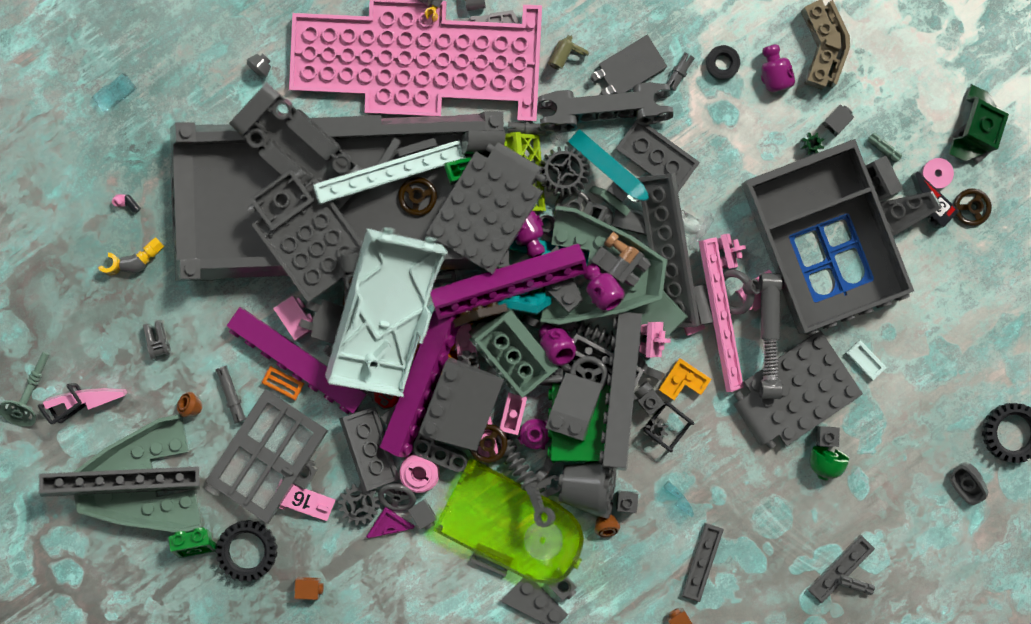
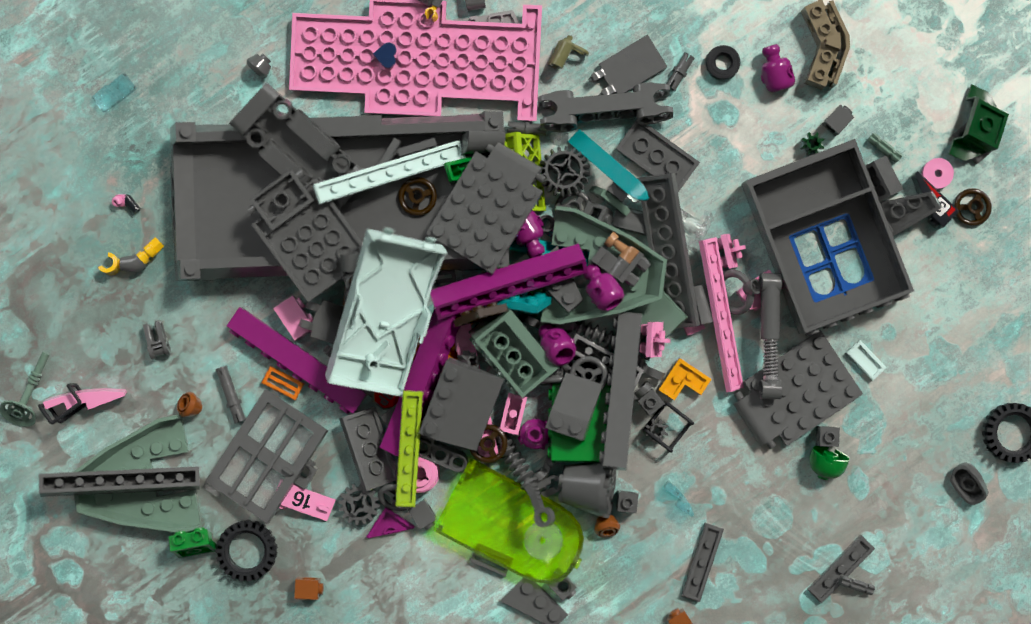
(386, 54): none -> dark blue tile
(408, 448): none -> lime tile

